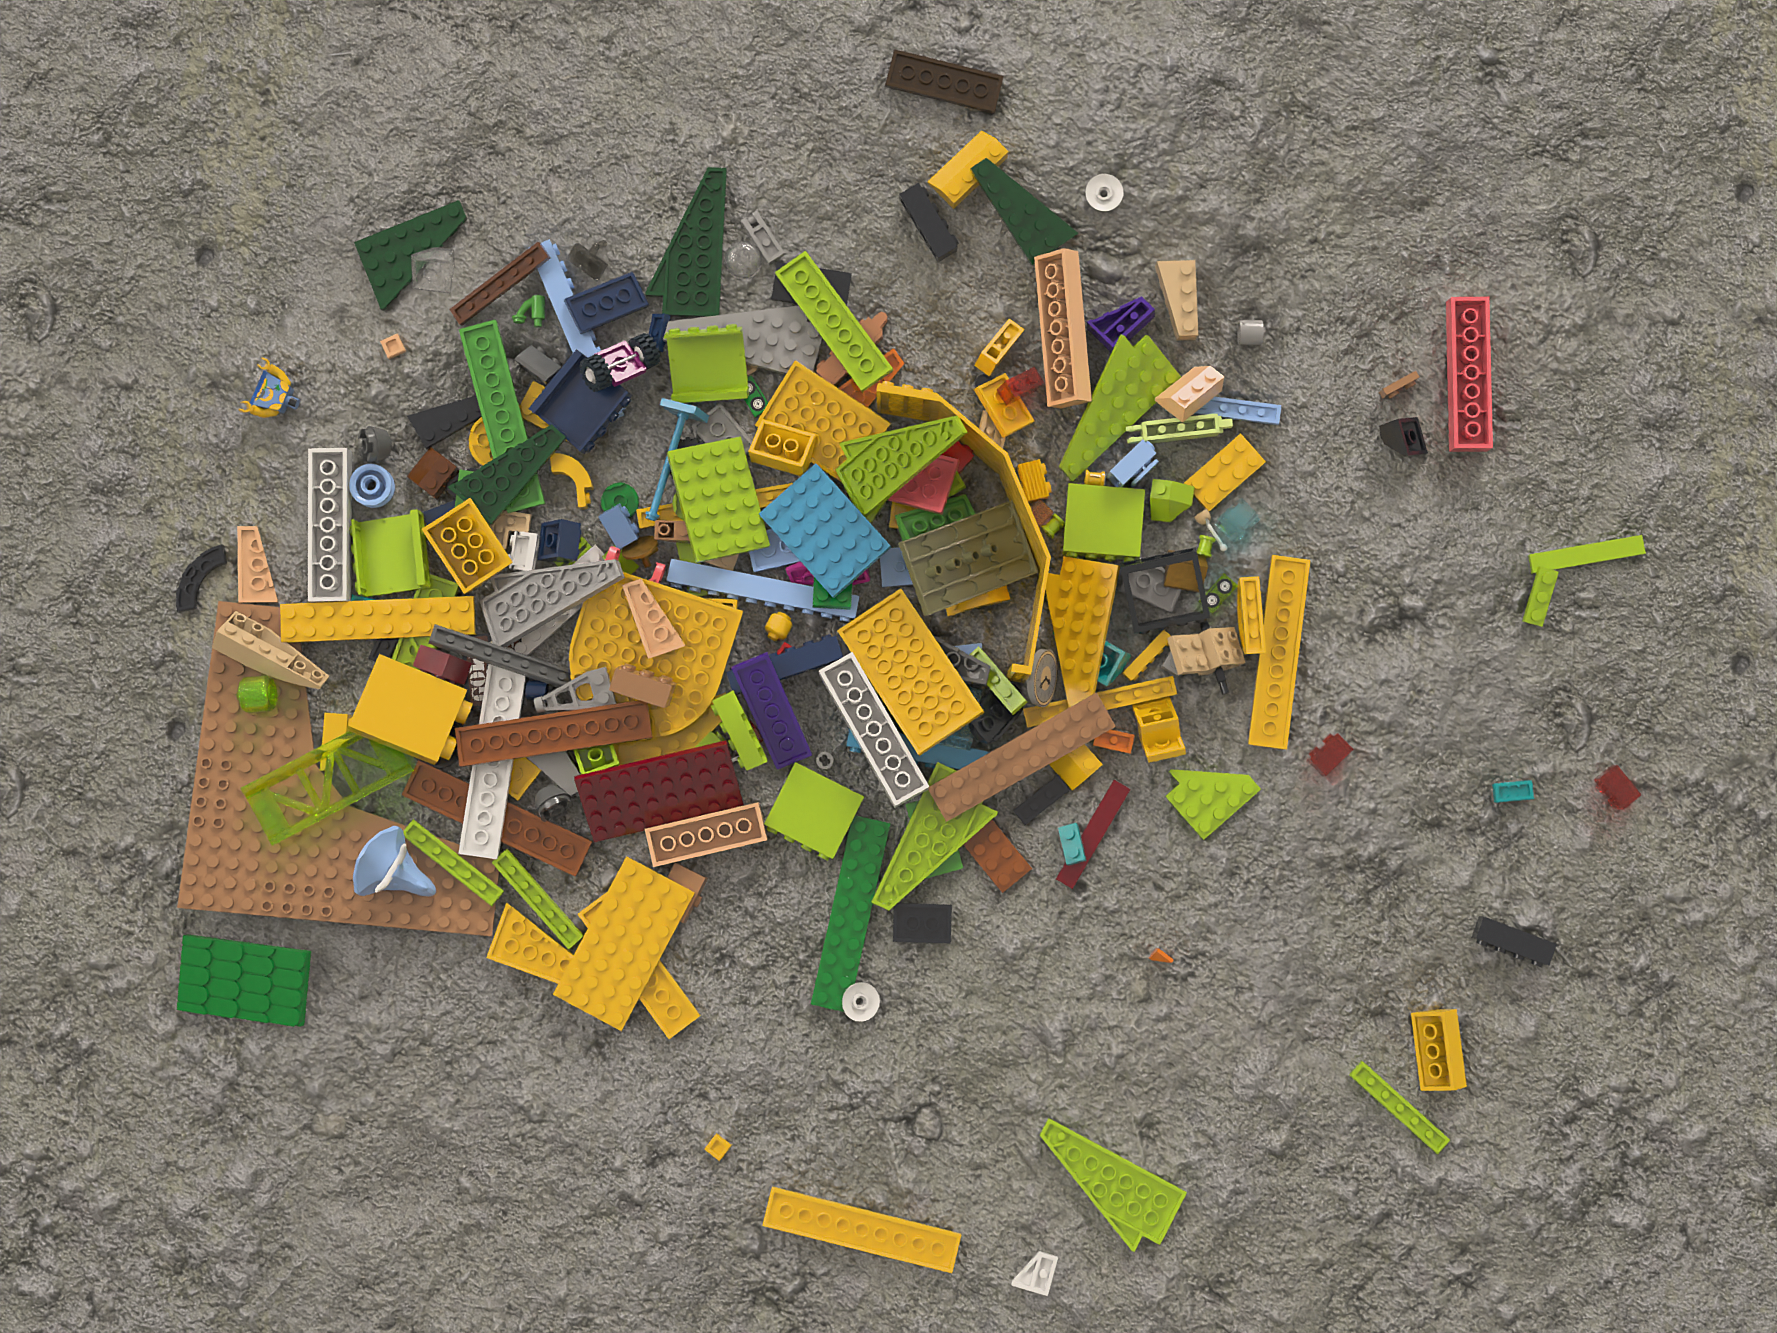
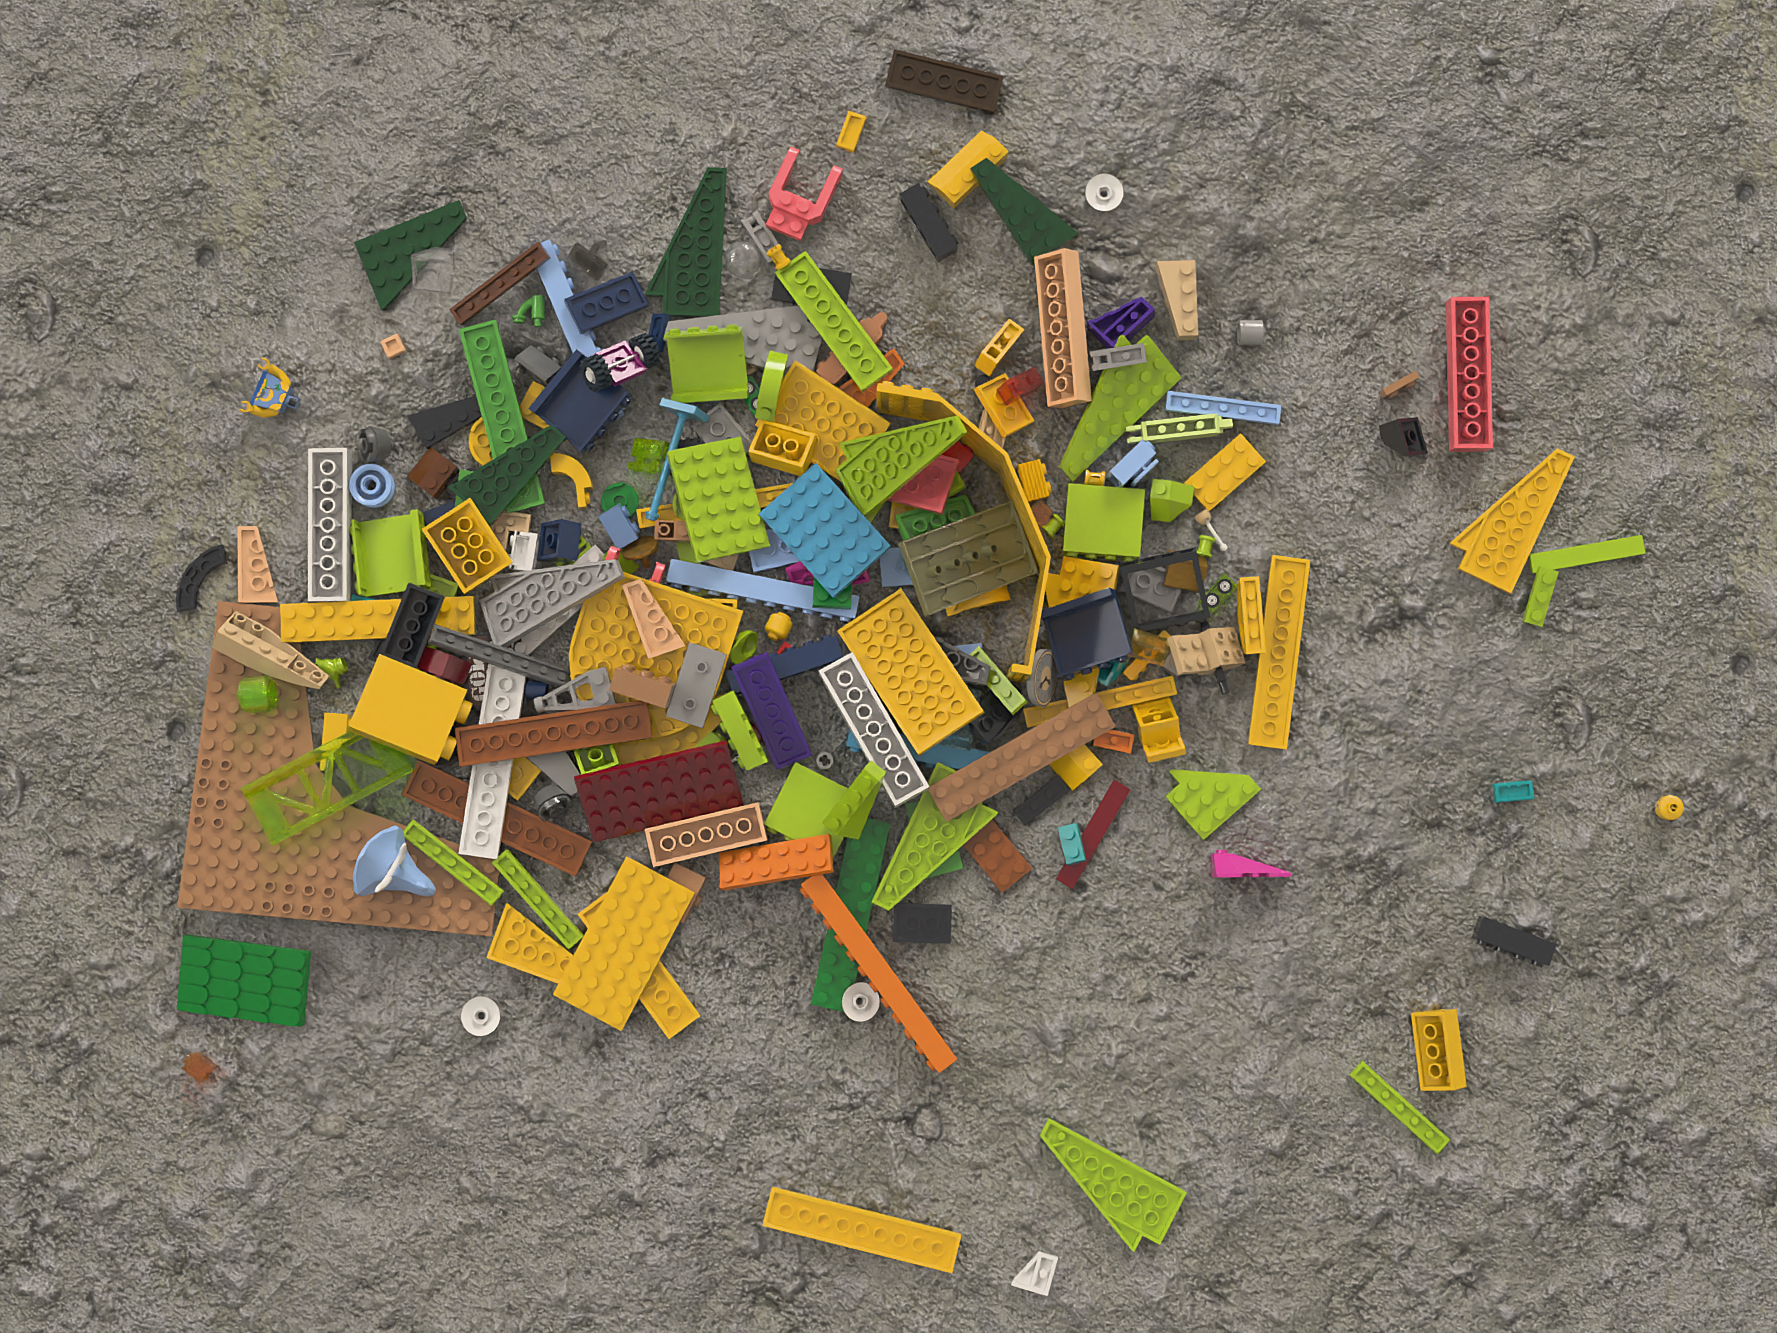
(198, 1066): none -> clear orange brick
(333, 668): none -> lime animal
(412, 625): none -> black slope
(471, 1019): none -> white dish
(648, 449): none -> clear neon green plate
(696, 685): none -> light grey plate
(718, 1147): yellow tile -> none
(744, 646): none -> lime cap
(771, 386): none -> lime arch
(776, 862): none -> orange plate
(778, 257): none -> yellow bush
(791, 212): none -> coral plate
(851, 132): none -> yellow tile
(853, 808): none -> lime wedge
(878, 971): none -> orange brick
(1087, 634): none -> dark blue panel
(1119, 356): none -> light grey plate
(1149, 647): none -> clear yellow brick
(1159, 955): orange slope -> none
(1191, 392): light nougat slope -> none
(1236, 520): clear light blue brick -> none
(1236, 866): none -> dark pink wedge
(1329, 754): clear red brick -> none
(1506, 532): none -> yellow wing
(1617, 787): clear red brick -> none
(1669, 807): none -> yellow head

